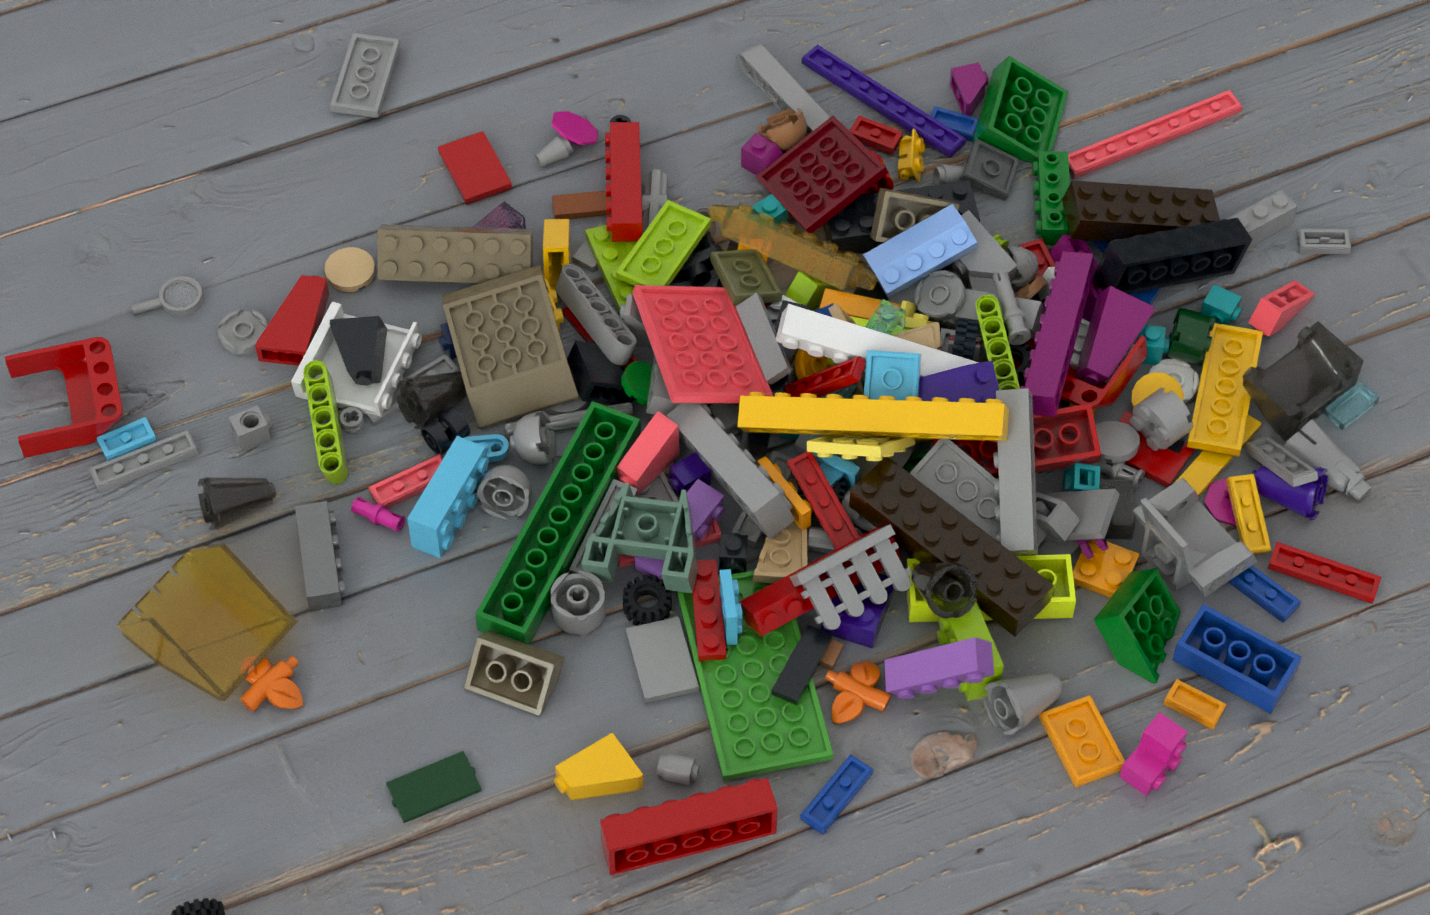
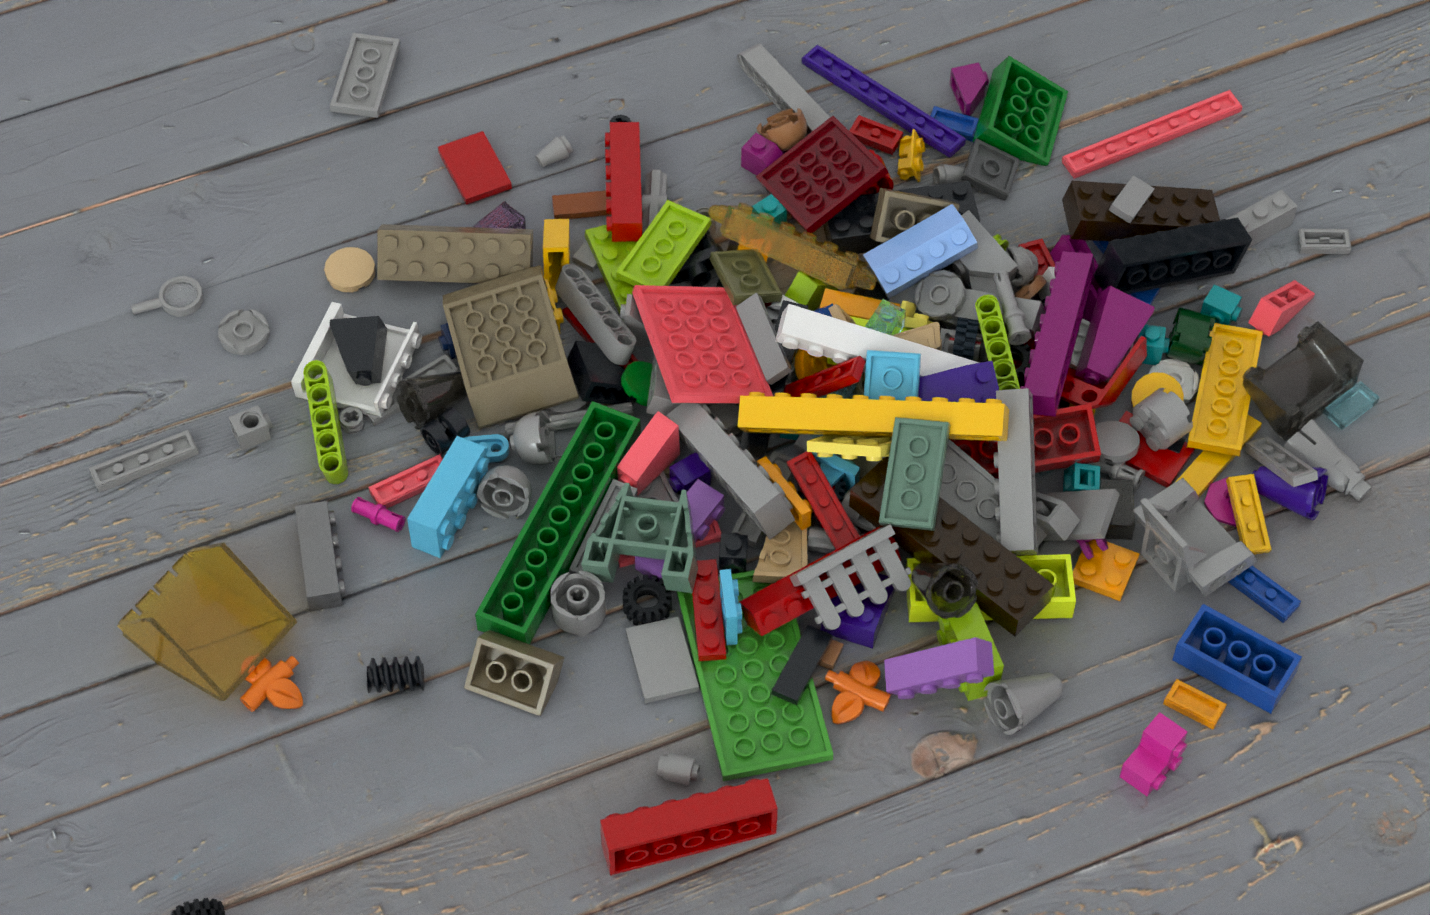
(90, 391): red windscreen -> none
(126, 439): medium azure plate -> none
(233, 498): clear smoke cone -> none
(294, 323): red slope -> none
(395, 674): none -> black piece
(433, 786): dark green piece -> none
(574, 128): dark pink piece -> none
(598, 771): yellow slope -> none
(836, 794): blue tile -> none
(914, 473): none -> sand green tile
(1050, 187): green brick -> none
(1082, 741): light orange tile -> none
(1131, 199): none -> light grey tile
(1139, 622): green wedge -> none
(1324, 572): red plate -> none

